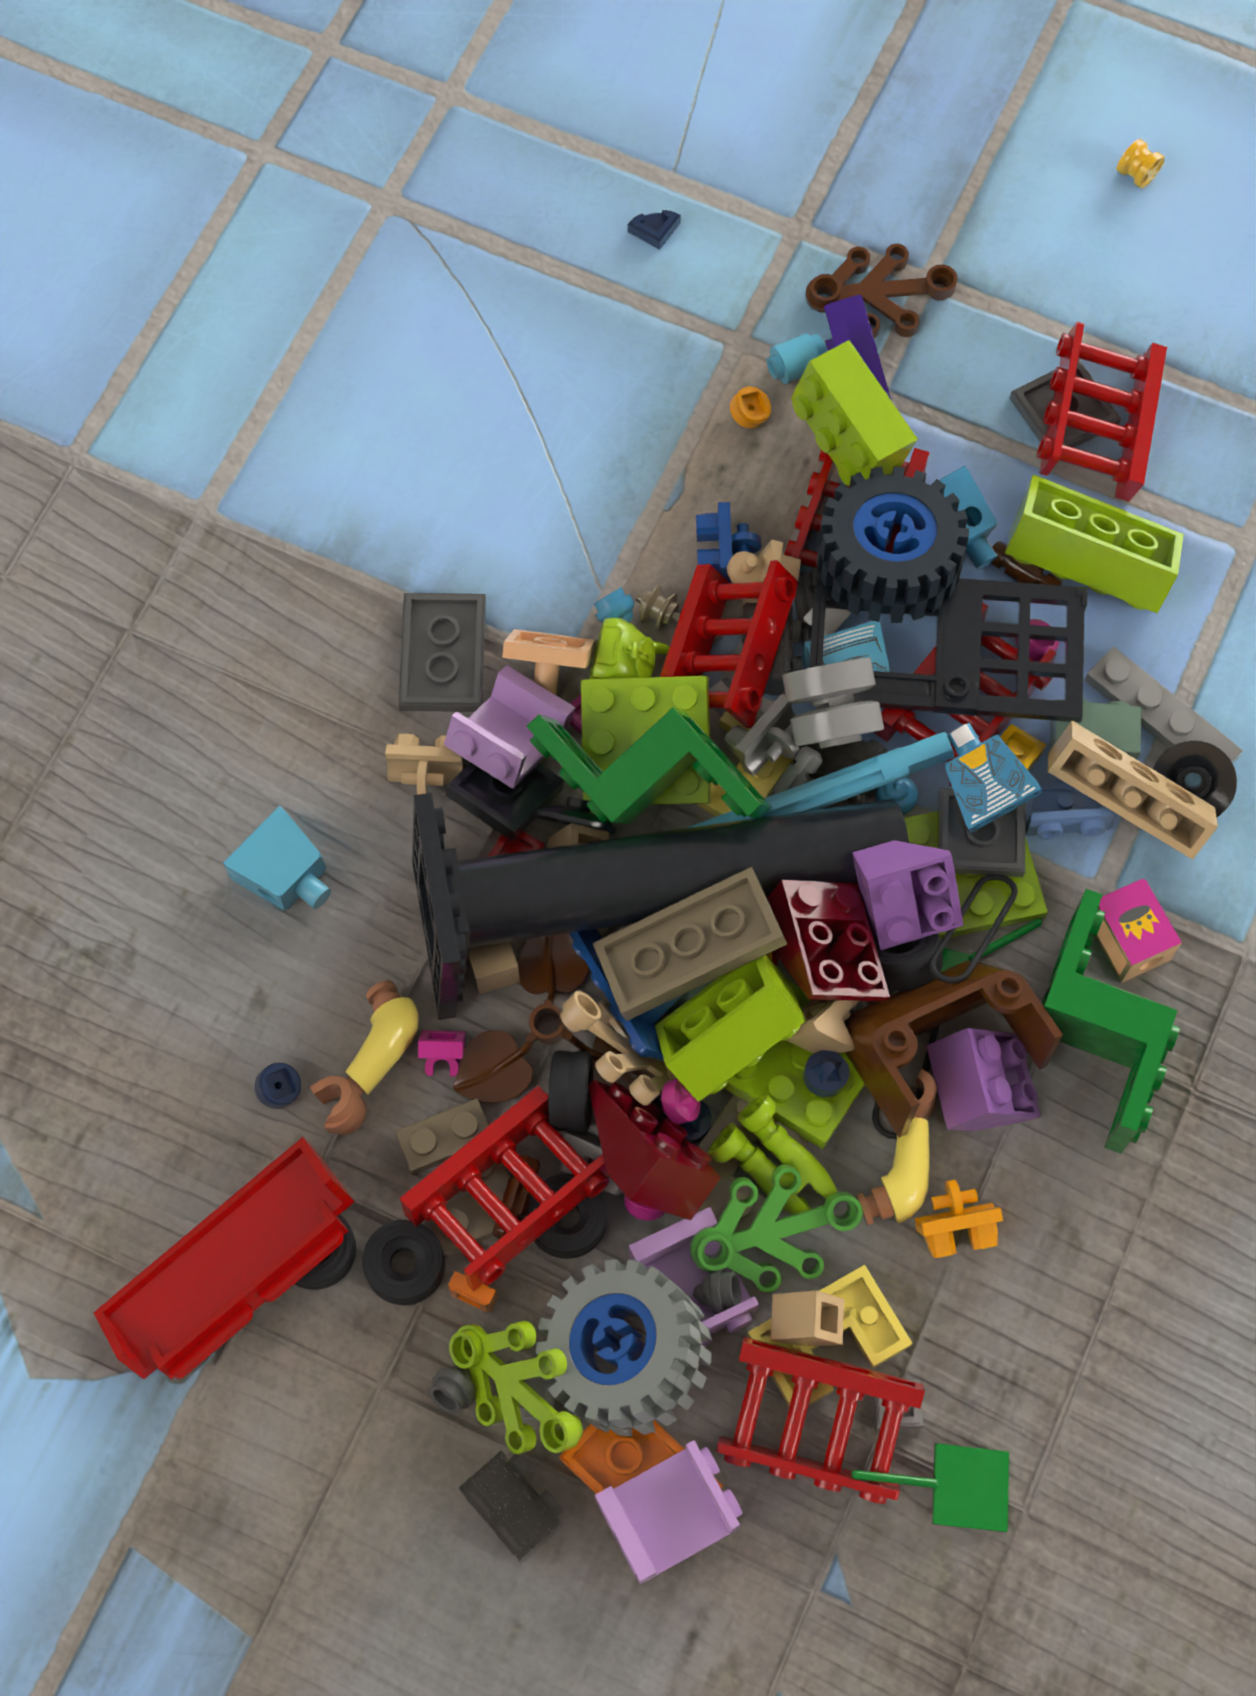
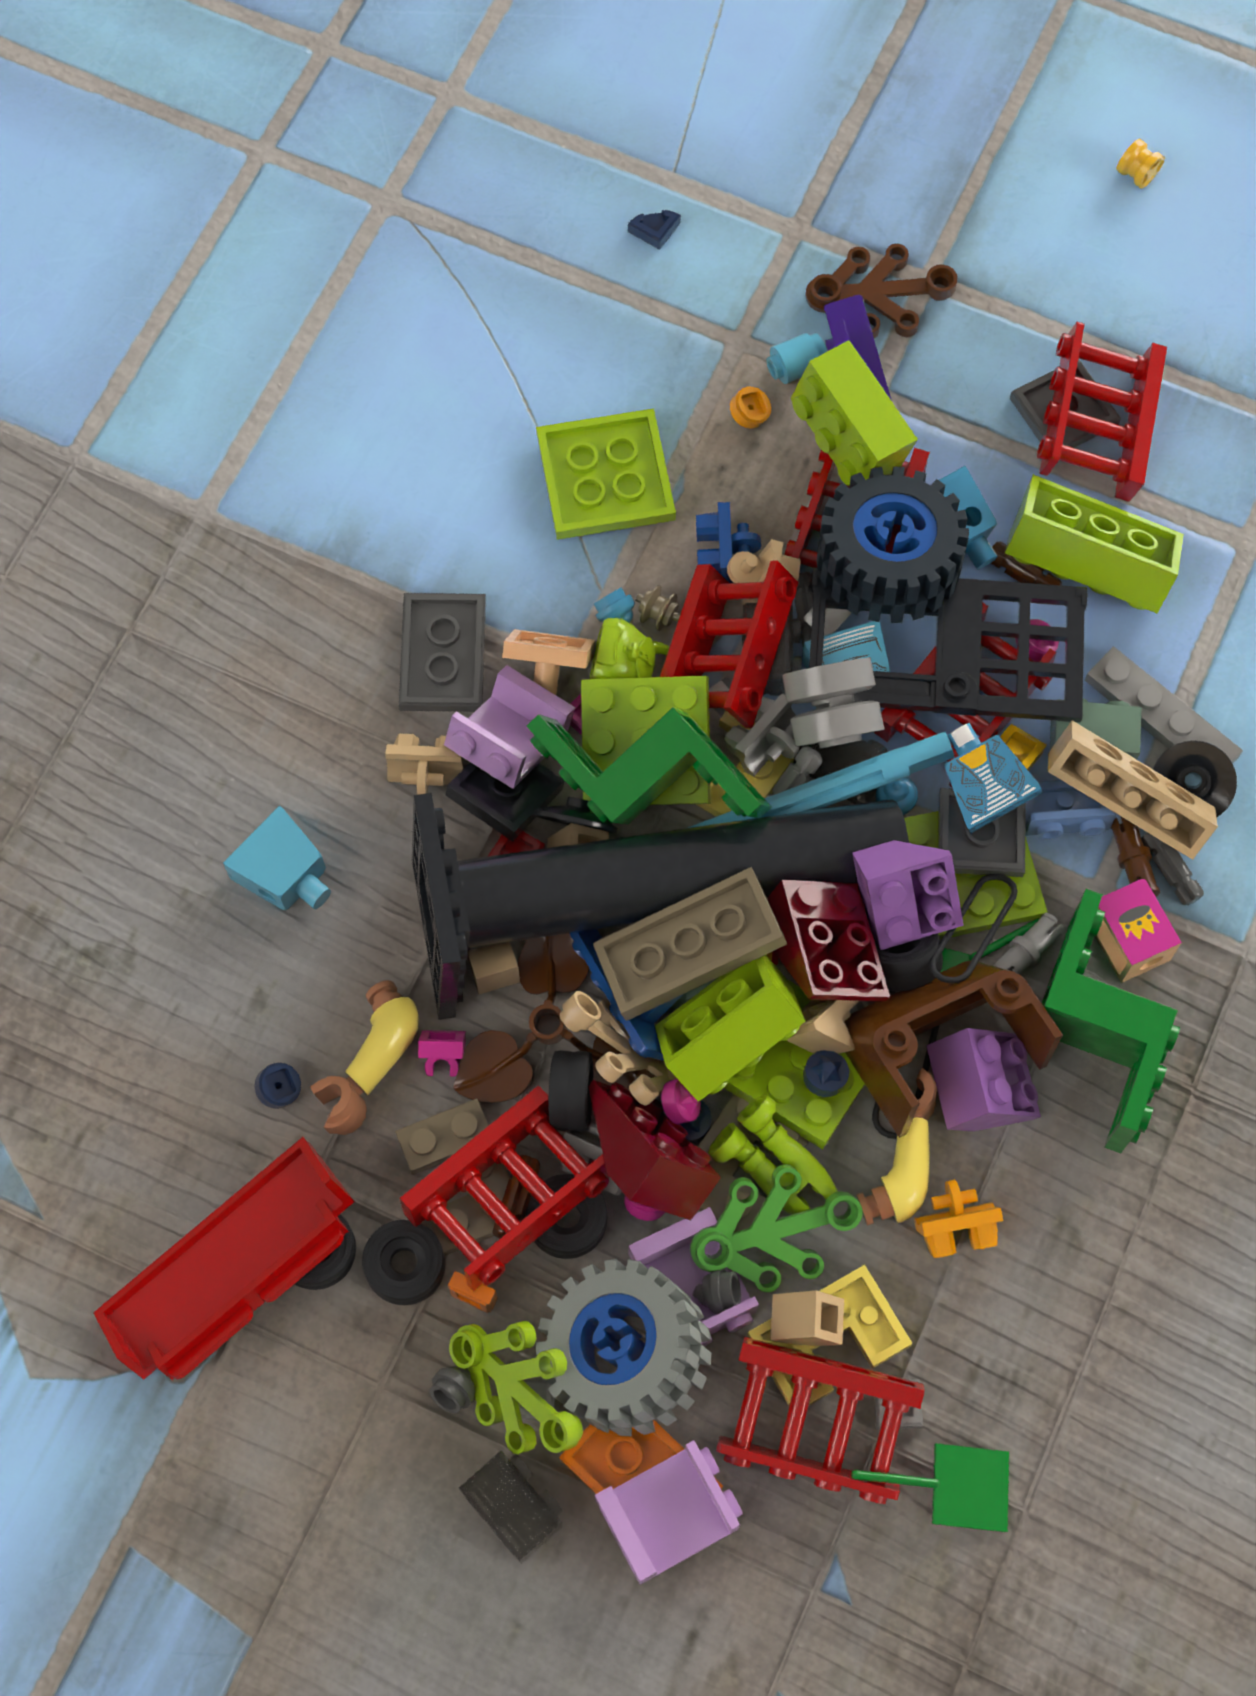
(605, 474): none -> lime plate
(1027, 949): none -> light grey pin
(1133, 854): none -> reddish brown pin
(1174, 870): none -> dark grey axle

